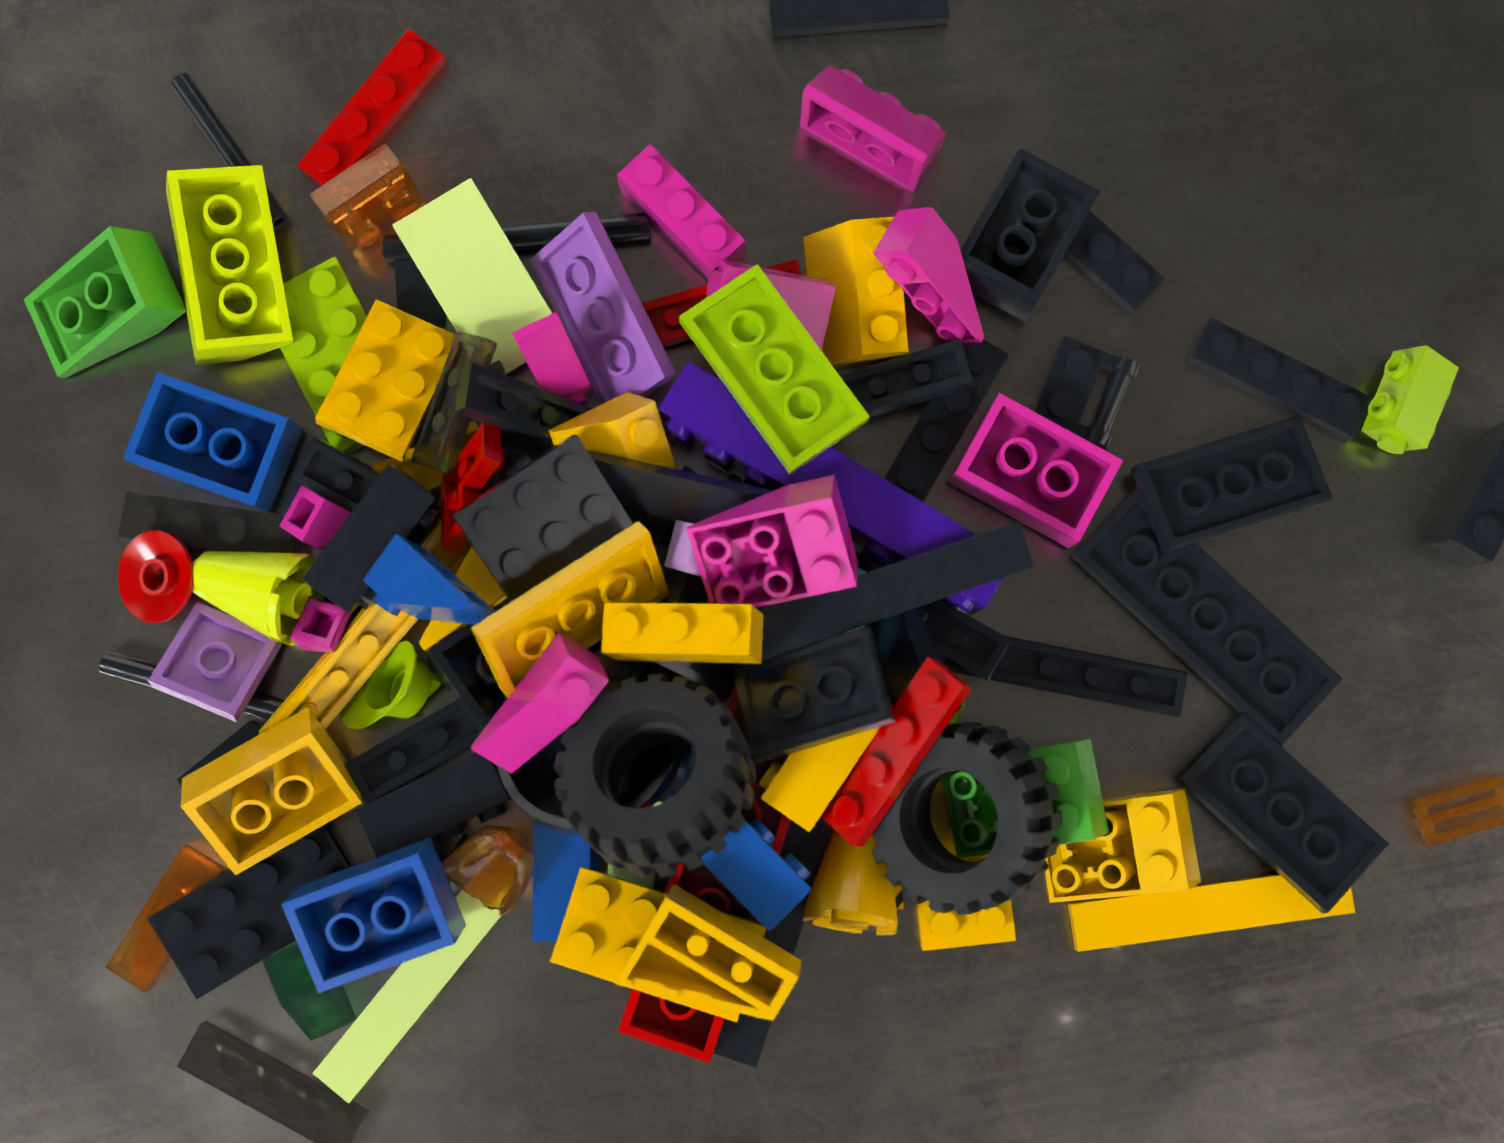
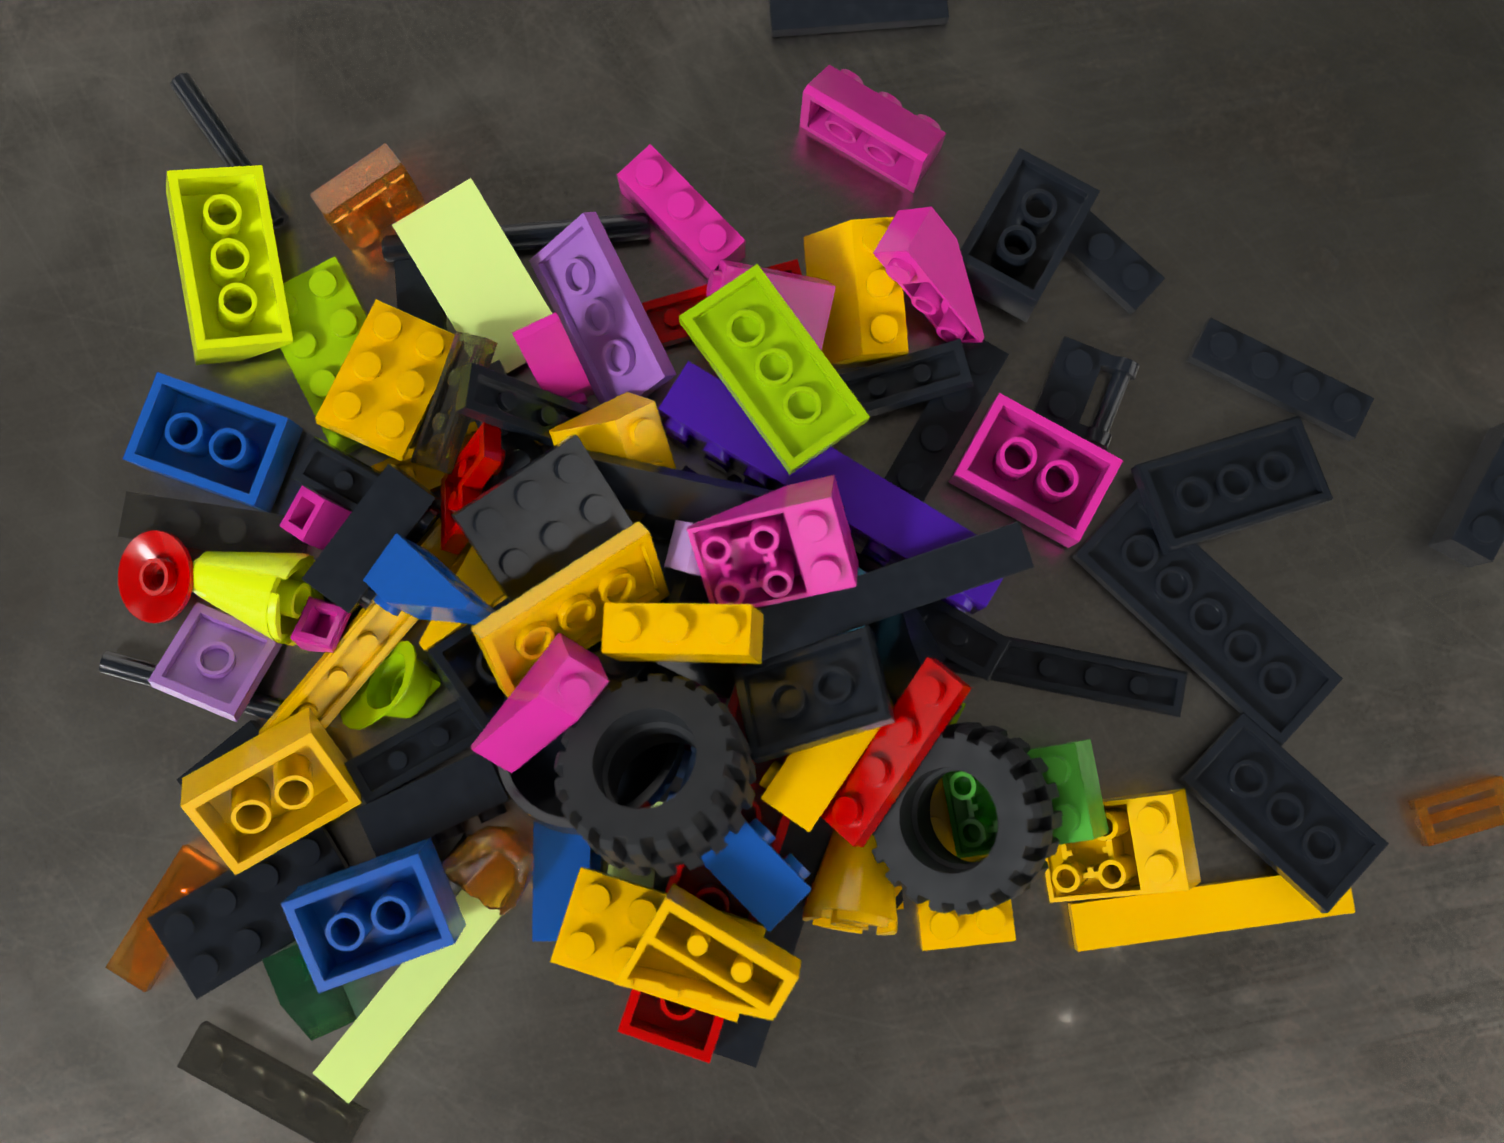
(104, 300): bright green slope -> none
(374, 108): red plate -> none
(1409, 399): lime brick -> none

